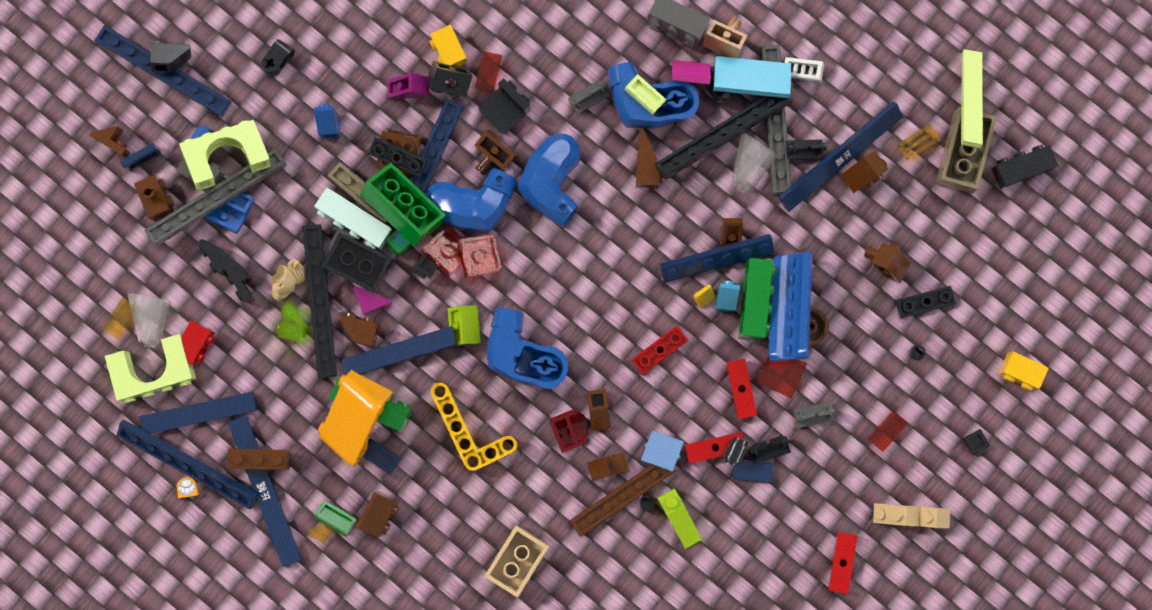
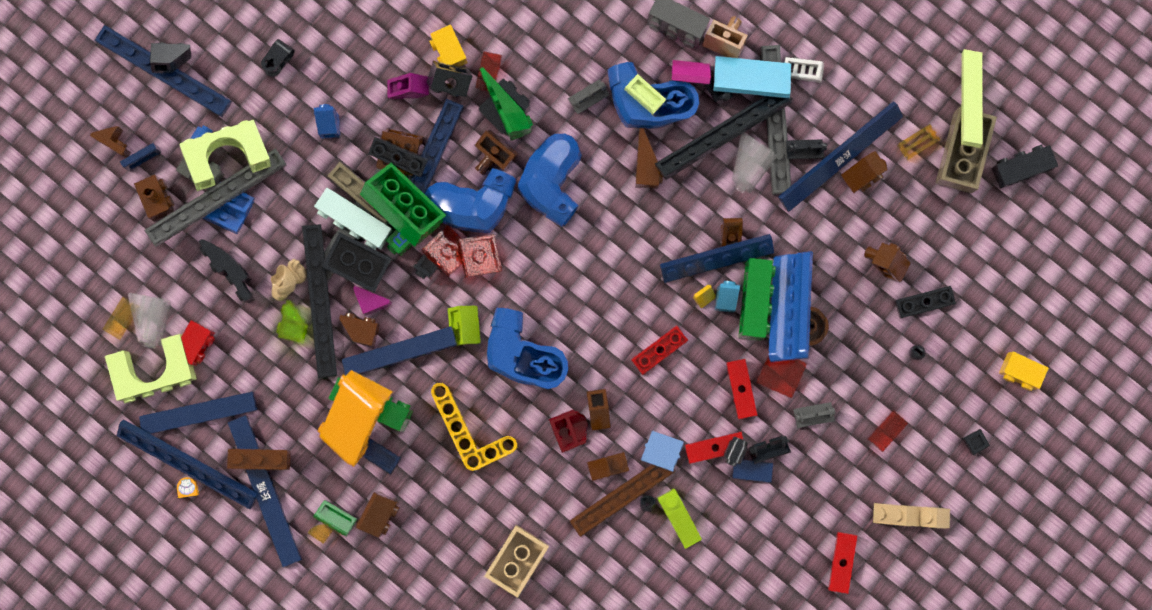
(510, 113): none -> green wedge

